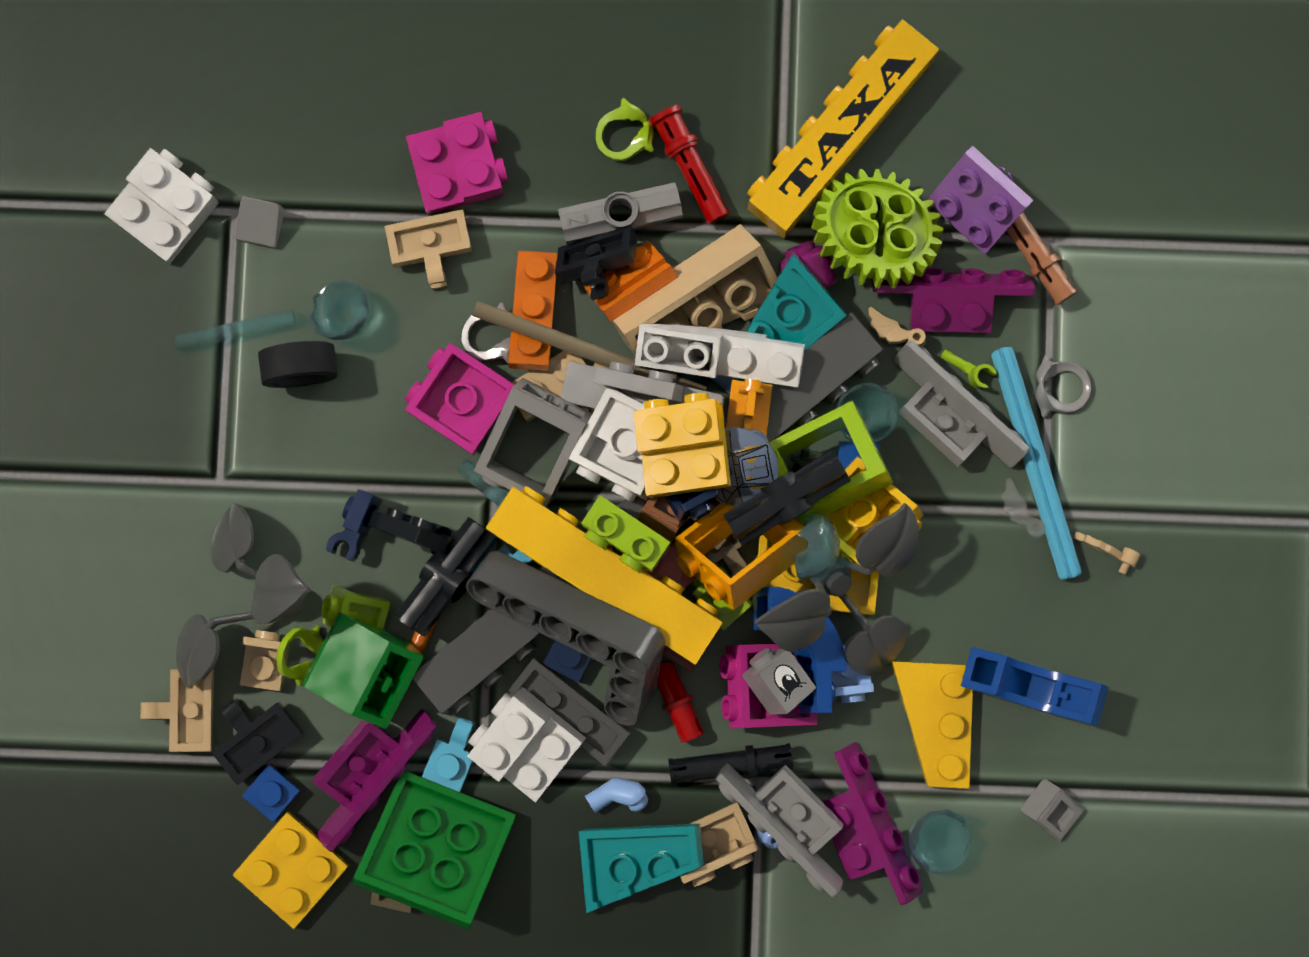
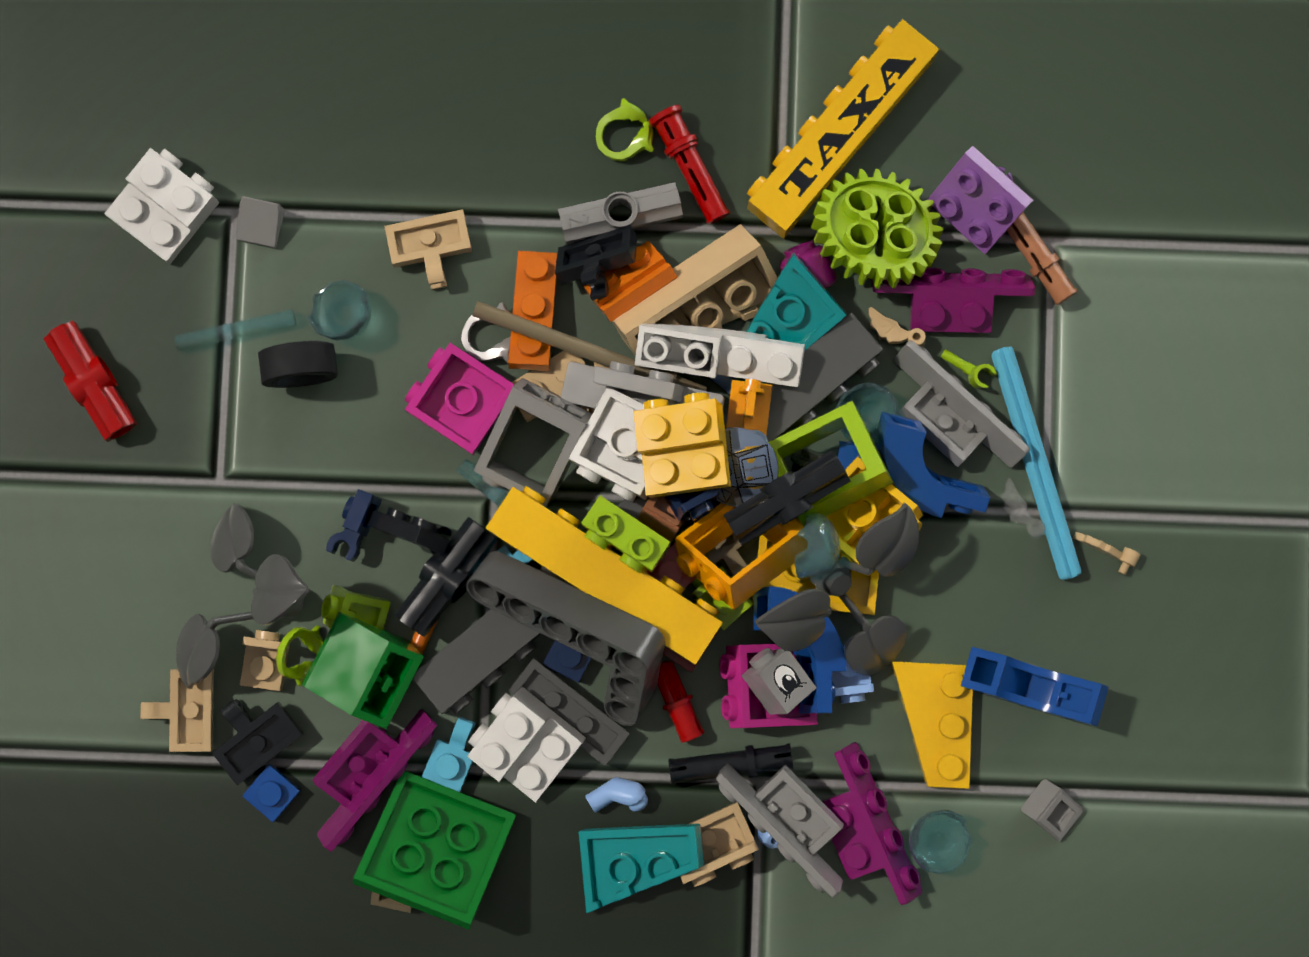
(90, 381): none -> red piece
(291, 870): yellow plate -> none
(457, 163): dark pink plate -> none
(902, 453): none -> blue arch
(1047, 402): light grey piece -> none

